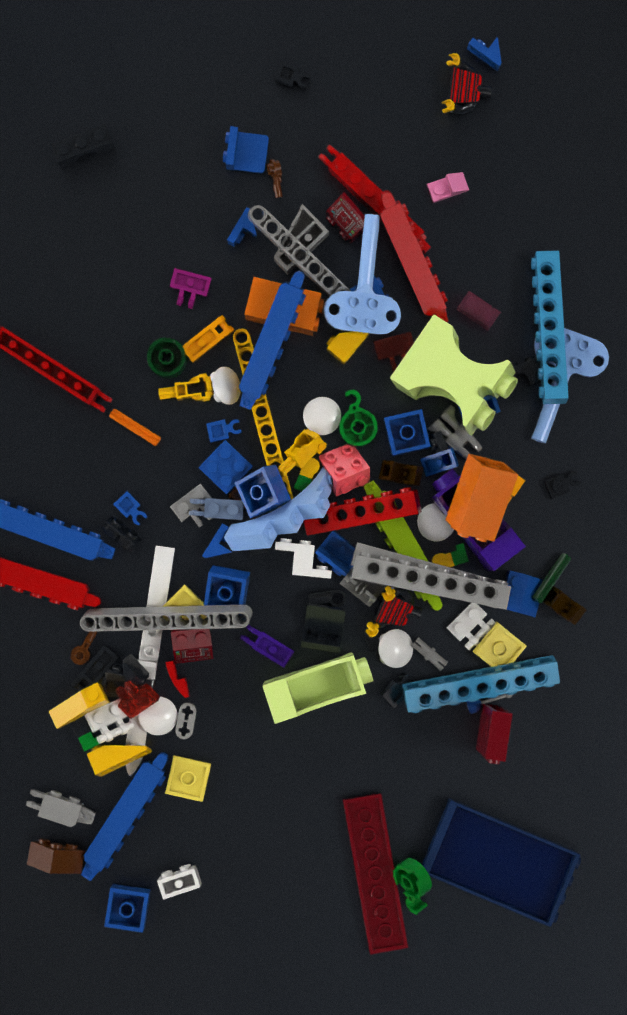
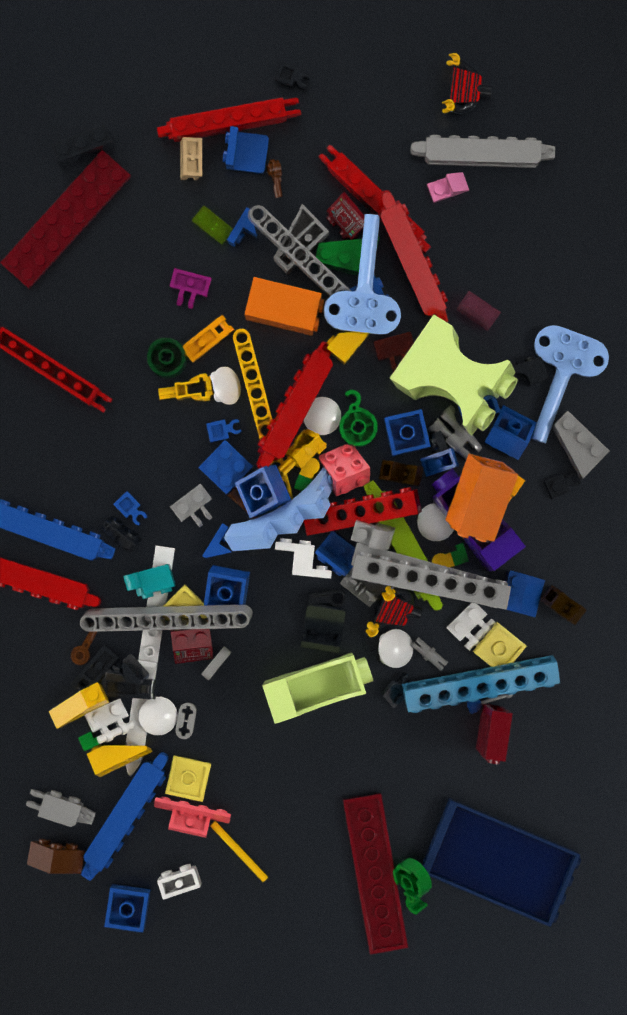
(65, 219): none -> dark red plate
(135, 427): orange axle -> none
(136, 698): clear red hinge -> none
(151, 581): none -> teal hinge
(180, 684): red slope -> none
(190, 158): none -> tan hinge
(191, 818): none -> coral bracket
(212, 225): none -> clear neon green plate
(216, 663): none -> light grey beam
(219, 508): sand blue hinge -> none
(220, 120): none -> red hinge
(239, 851): none -> yellow bar
(269, 647): dark purple hinge -> none
(270, 340): blue hinge -> none
(295, 407): none -> red hinge
(341, 255): none -> green wedge
(376, 536): none -> light grey brick
(482, 152): none -> light grey hinge
(488, 55): blue slope -> none
(510, 432): none -> blue slope
(551, 262): dark azure brick -> none
(551, 577): dark green axle -> none
(579, 444): none -> light grey wedge

